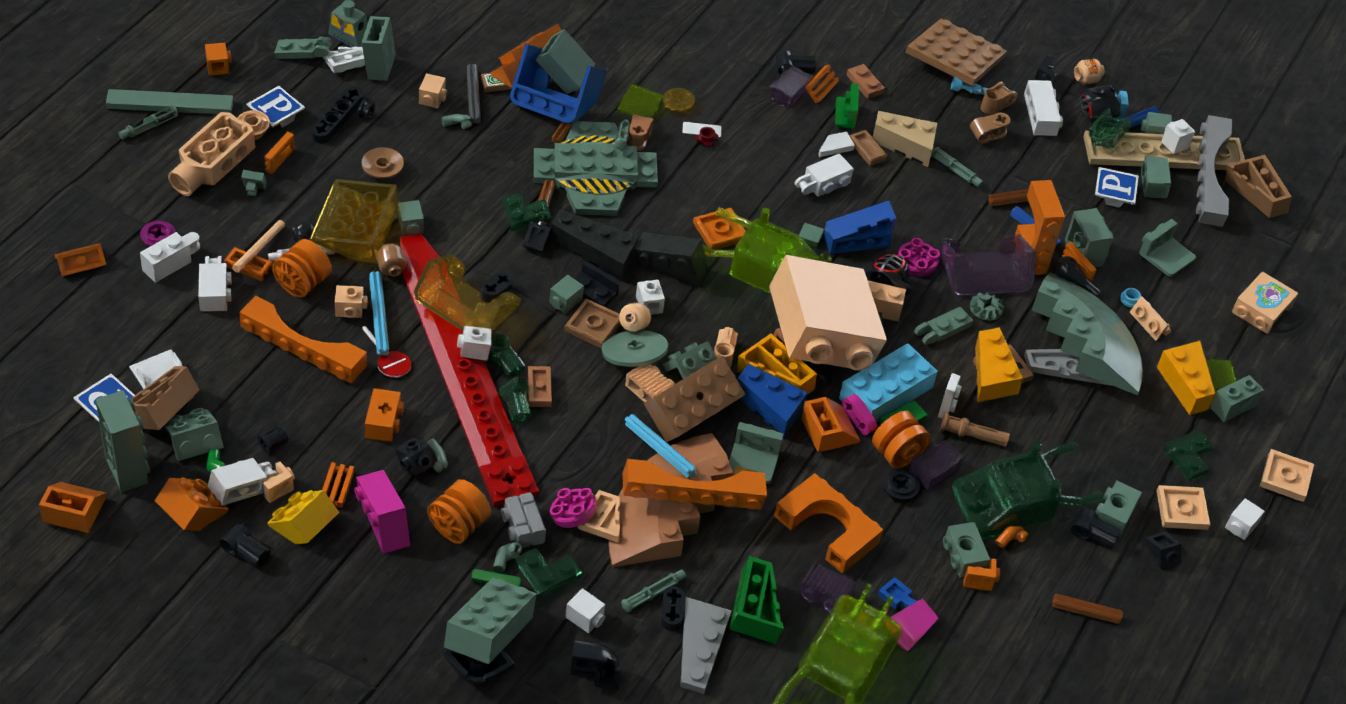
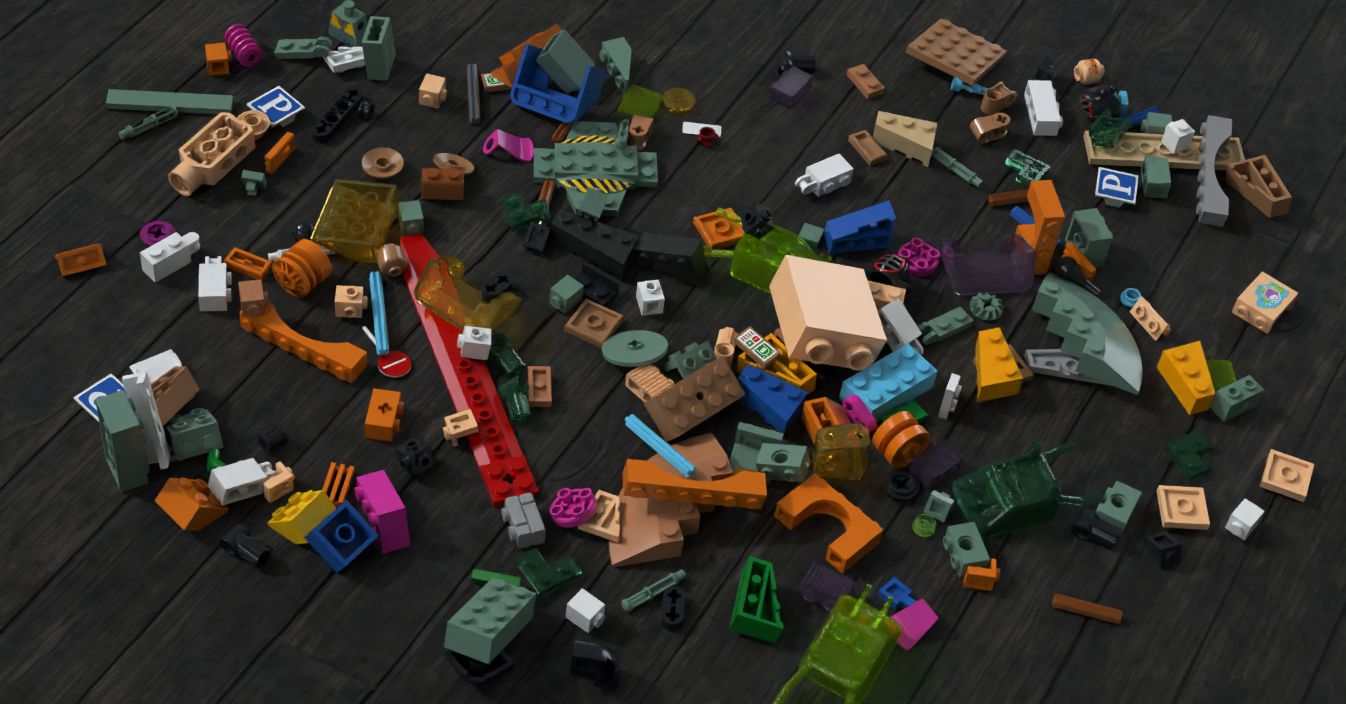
(71, 506): orange slope -> none
(139, 389): none -> white fence
(243, 45): none -> dark pink piece
(252, 298): none -> nougat brick
(258, 246): light nougat bar -> none
(341, 536): none -> blue brick
(439, 454): sand green arm -> none
(442, 184): none -> dark orange brick
(452, 161): none -> medium nougat dish
(457, 119): sand green arm -> none
(459, 426): none -> light nougat bracket
(459, 511): orange wheel -> none
(506, 554): sand green arm -> none
(518, 147): none -> dark pink piece
(593, 204): none -> sand green brick
(617, 57): none -> sand green slope
(635, 317): light nougat head -> none
(702, 637): light grey wing -> none
(756, 220): none -> black brick
(757, 347): none -> tile
(783, 462): none -> sand green brick
(829, 76): orange tile -> none
(836, 144): white tile -> none
(839, 453): none -> clear yellow piece
(847, 108): green bracket -> none
(899, 326): none -> white brick
(924, 525): none -> clear green tile
(939, 505): none -> sand green tile
(964, 427): medium nougat pin -> none
(1011, 533): orange arm -> none
(1029, 168): none -> clear green plate
(1165, 251): sand green bracket -> none

